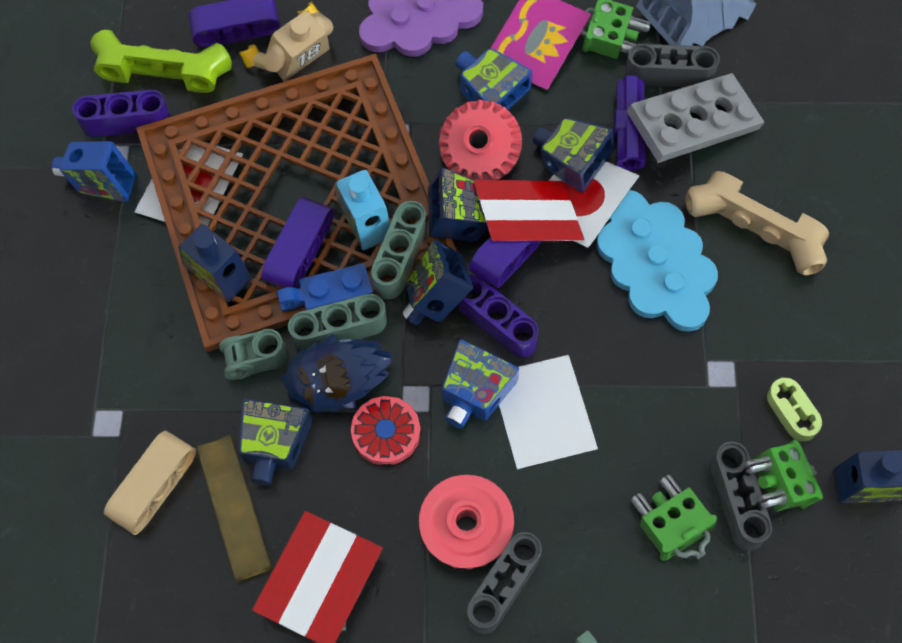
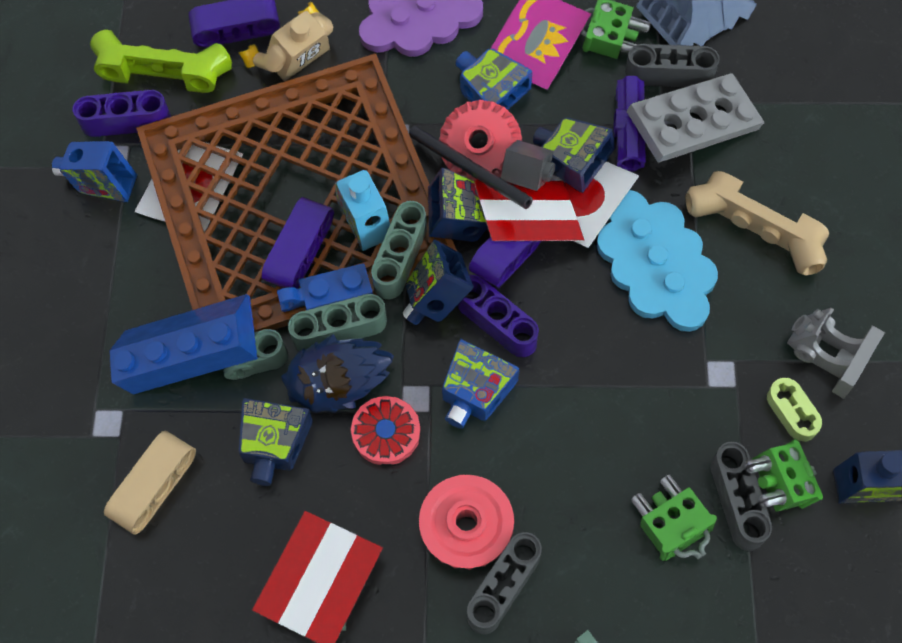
(184, 346): none -> blue slope
(208, 256): dark blue torso -> none
(234, 508): clear yellow plate -> none
(471, 167): none -> black piece
(527, 165): none -> dark grey brick
(546, 414): white sticker -> none
(852, 353): none -> light grey tile

